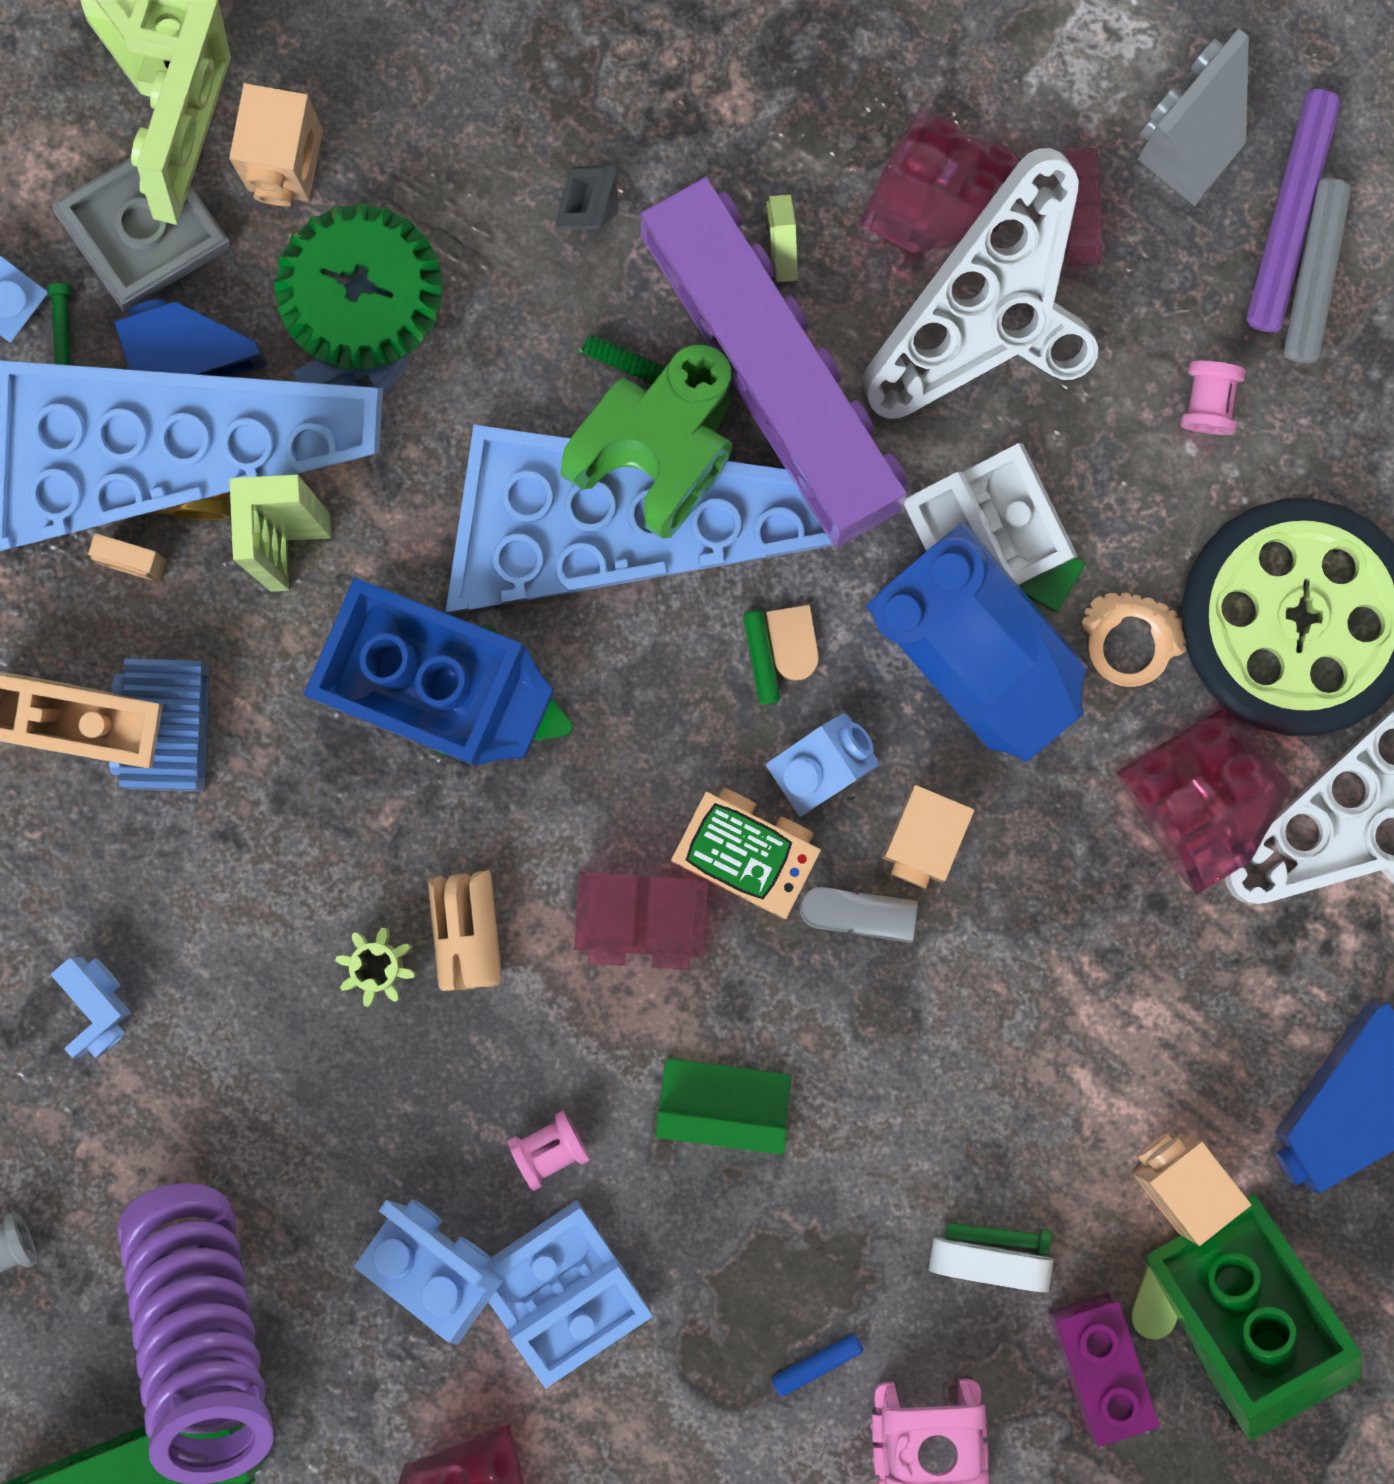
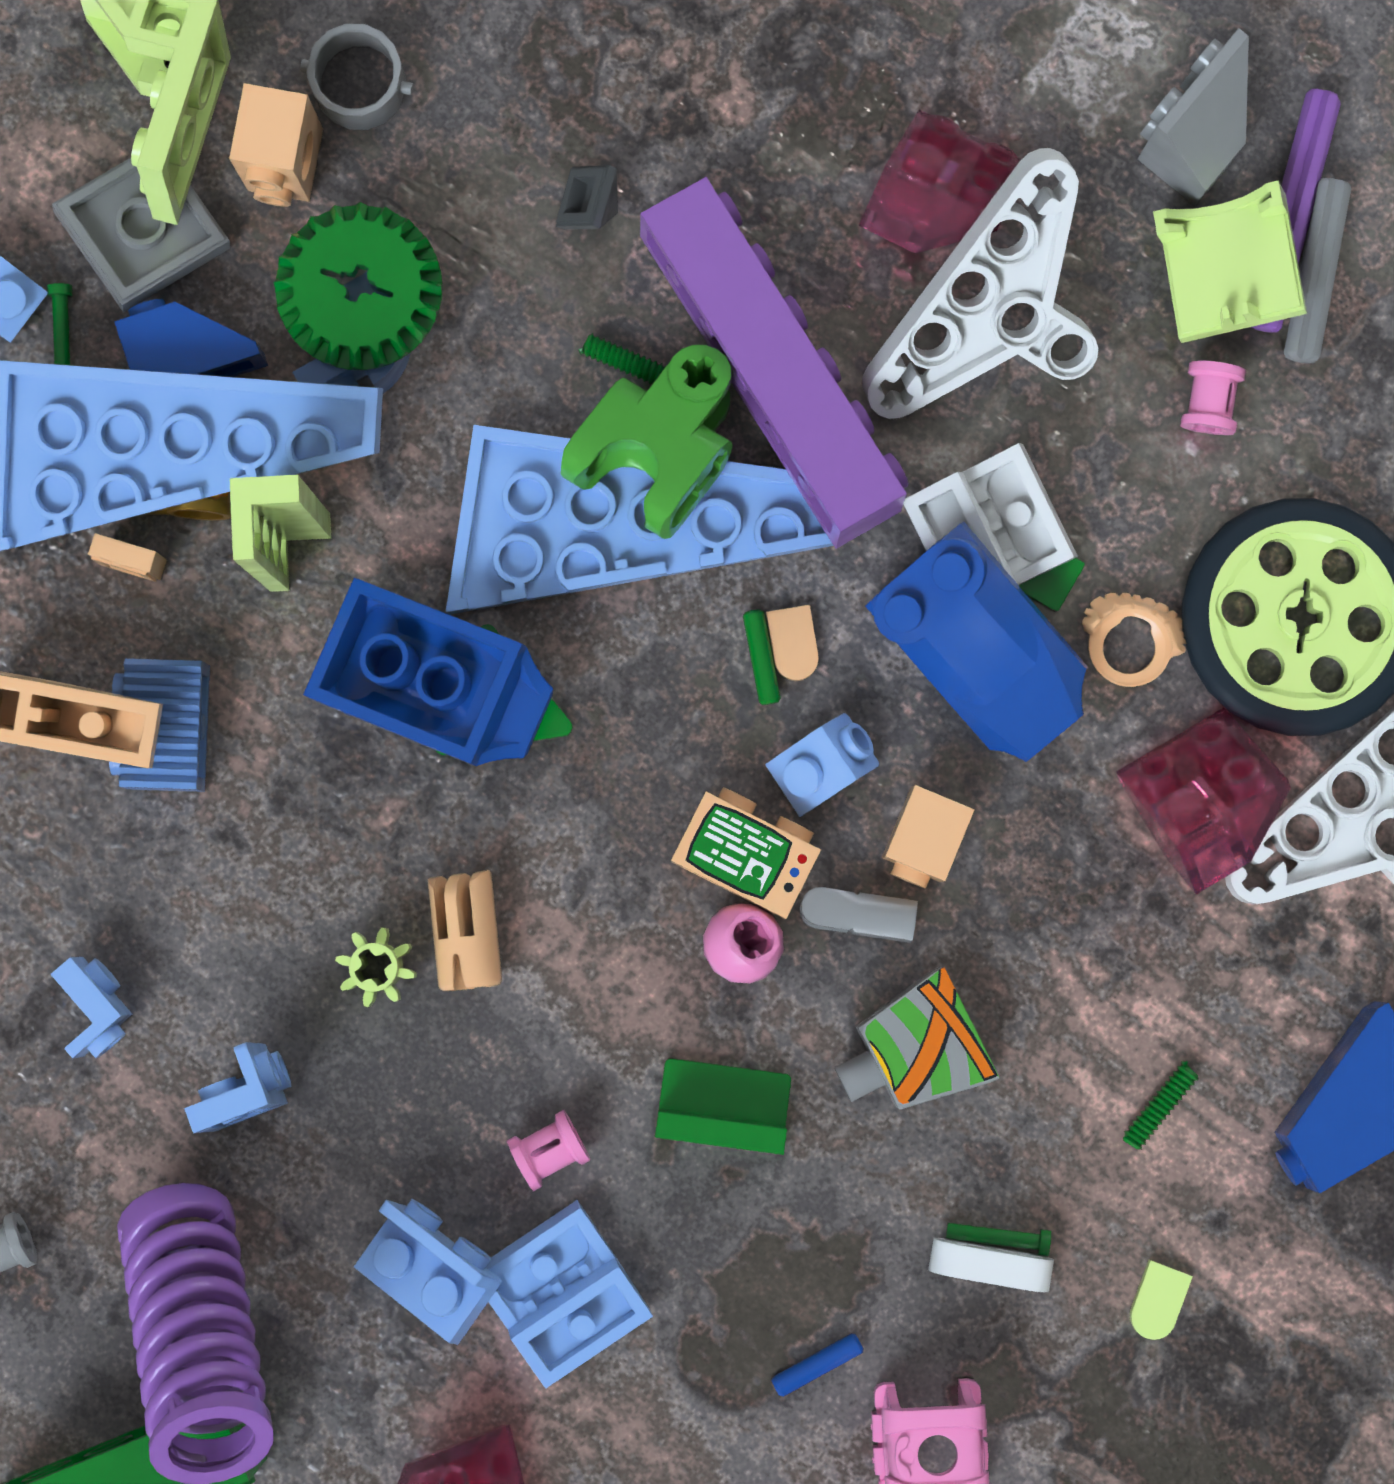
(242, 1098): none -> light blue bracket
(358, 36): none -> light grey piece
(641, 917): clear pink piece -> none
(743, 943): none -> bright pink piece
(782, 237): yellowish green tile -> none
(919, 1047): none -> torso
(1085, 232): clear pink beam -> none
(1103, 1369): magenta hinge -> none
(1160, 1106): none -> green piece
(1189, 1186): light nougat piece -> none
(1231, 264): none -> yellowish green piece
(1256, 1320): green slope -> none

